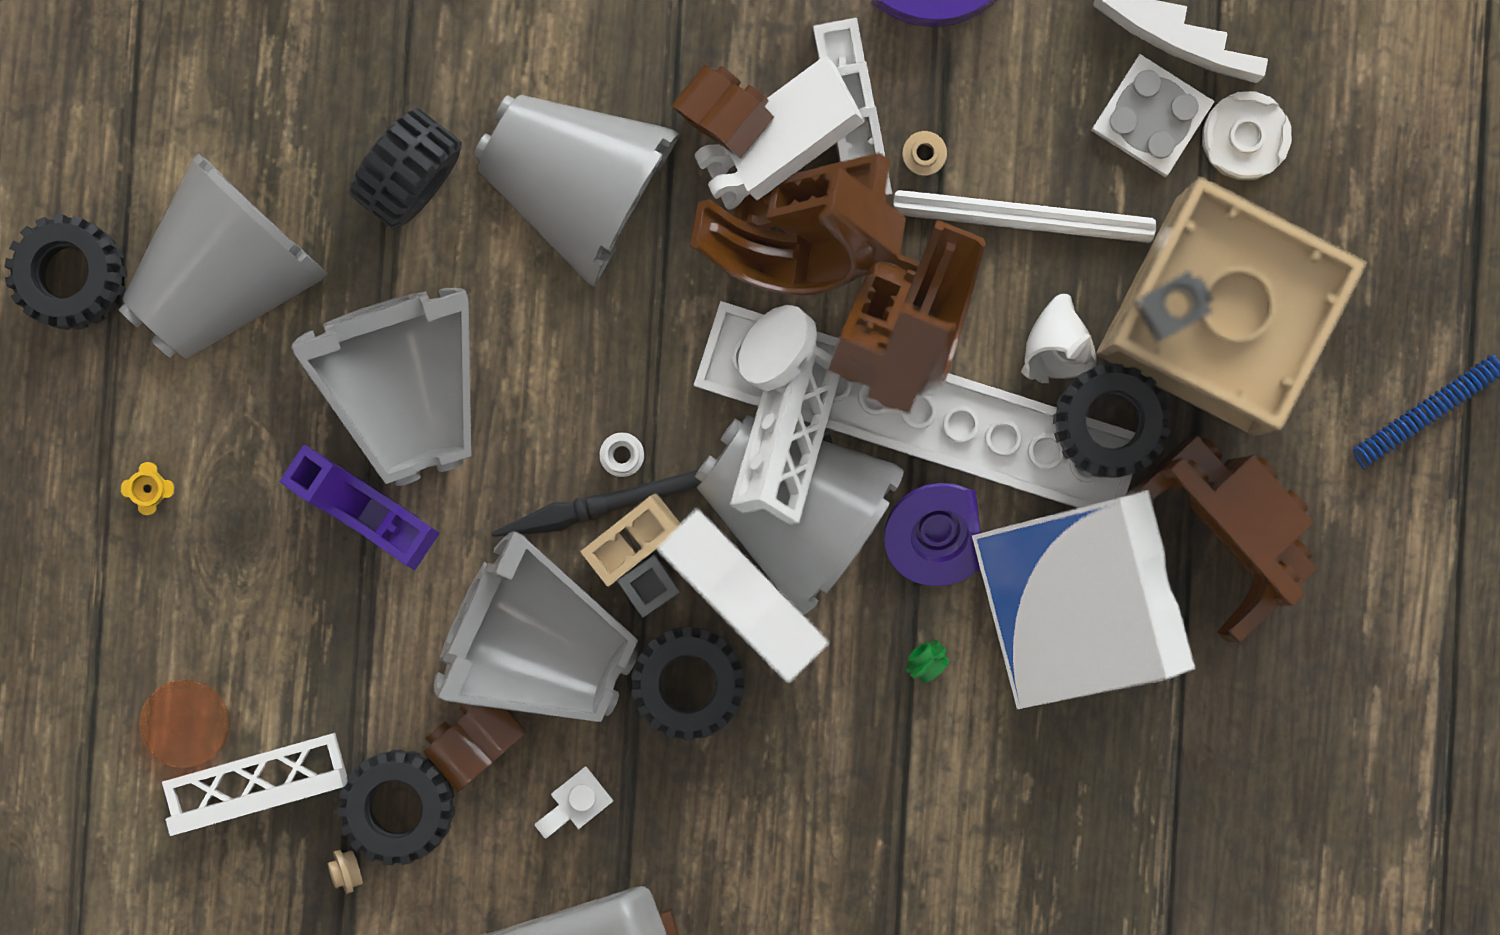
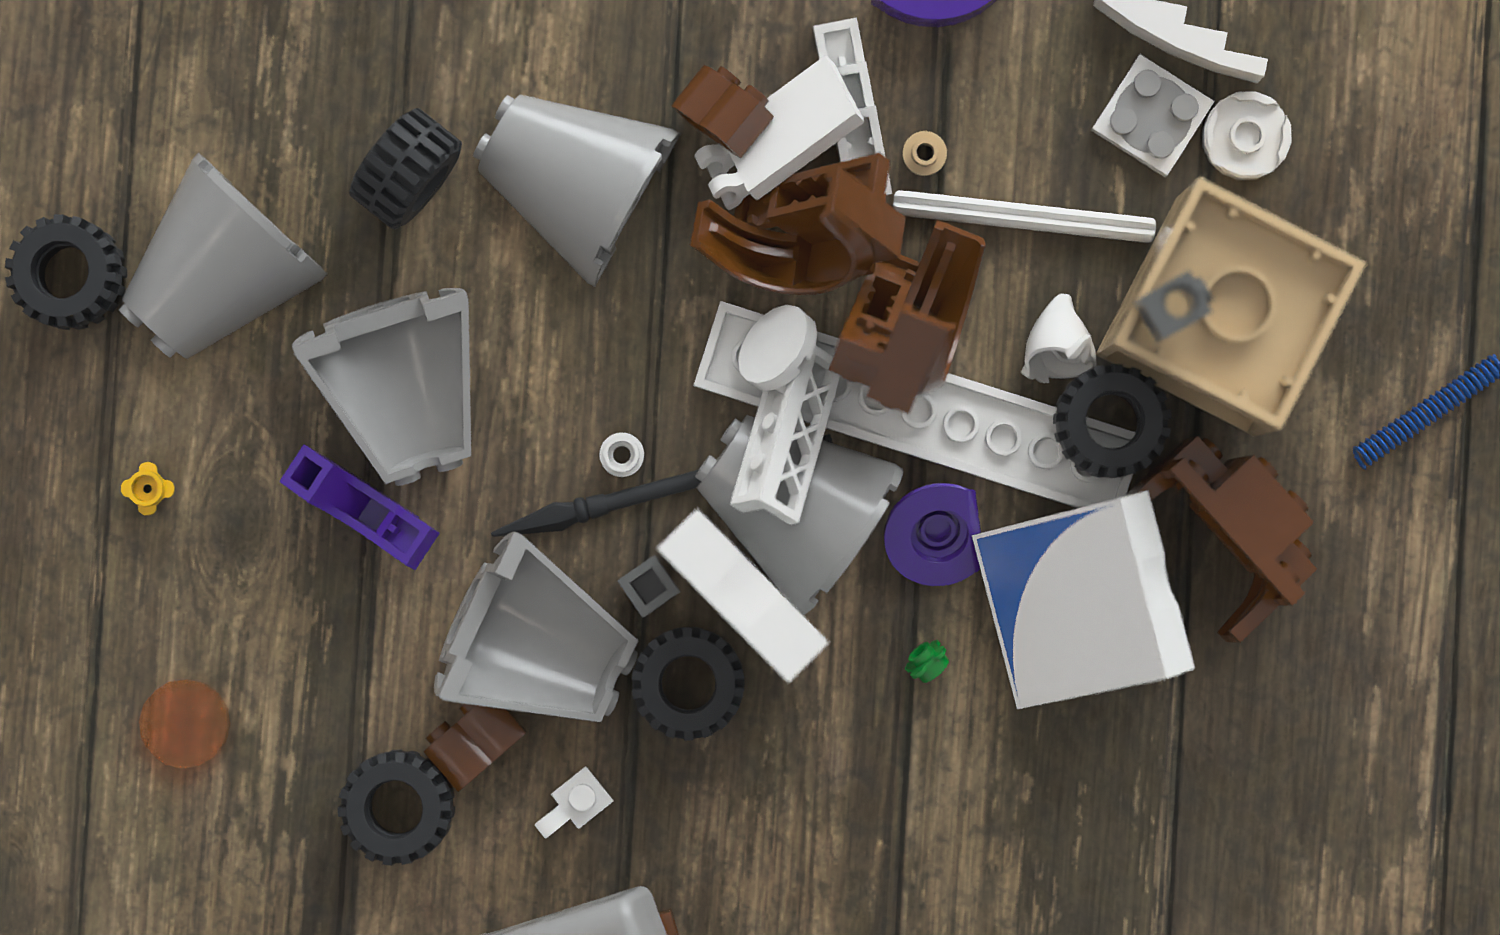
(256, 801): white fence -> none
(345, 871): tan plate -> none
(631, 539): tan brick -> none

